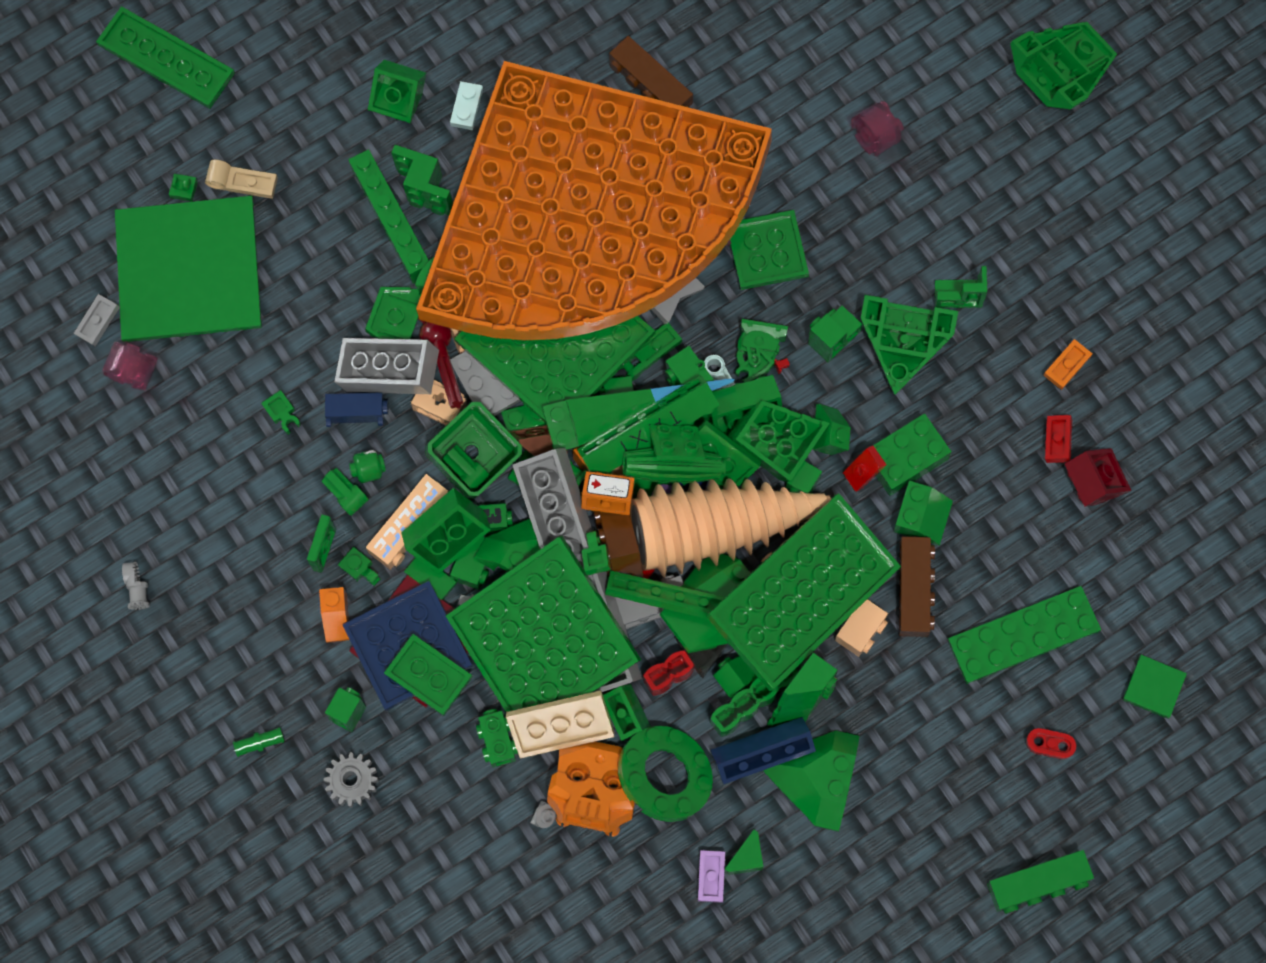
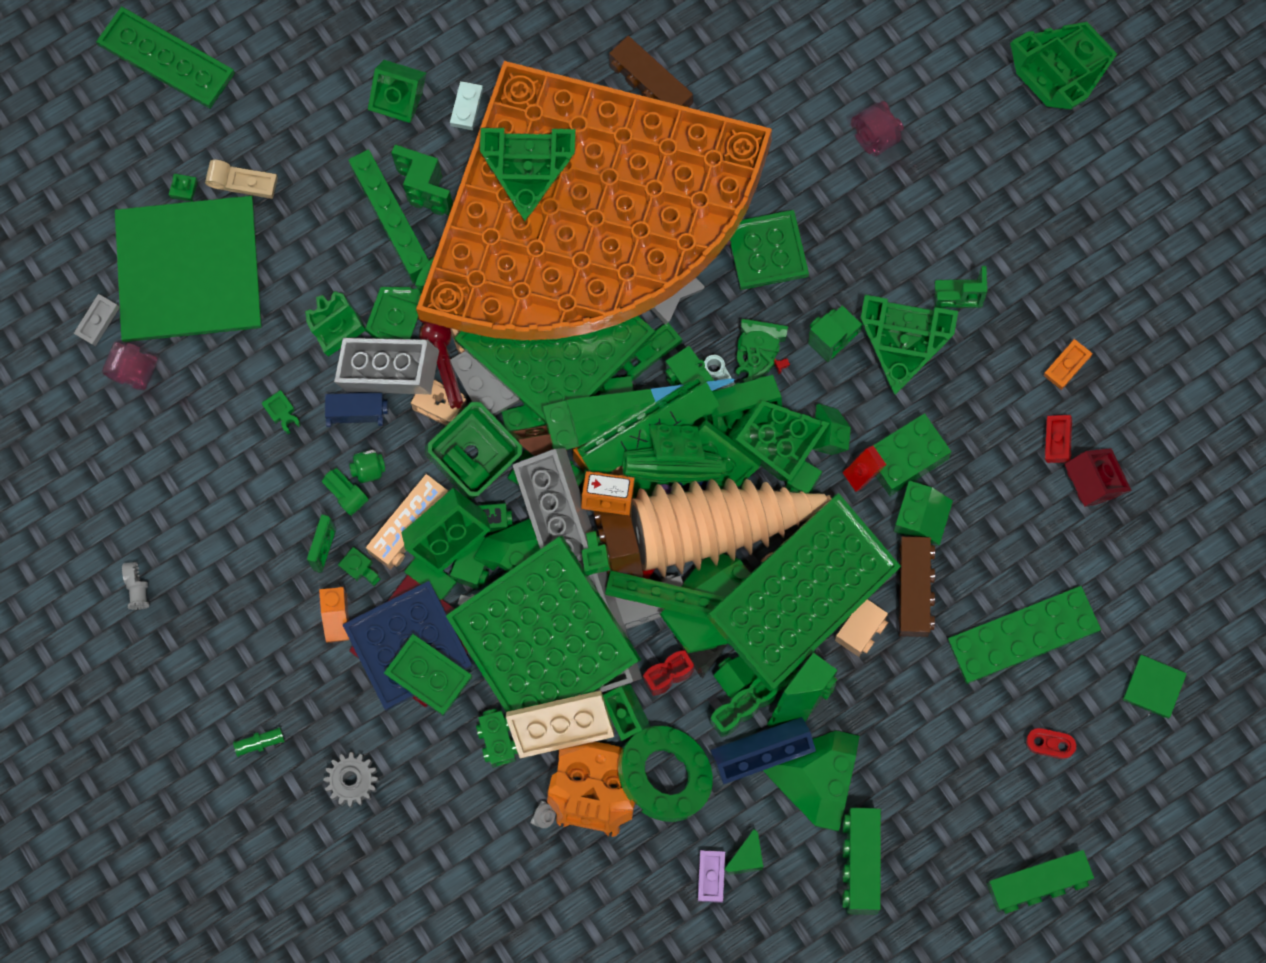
(333, 322): none -> green plate
(346, 709): green brick -> none
(527, 162): none -> green wedge
(863, 861): none -> green brick

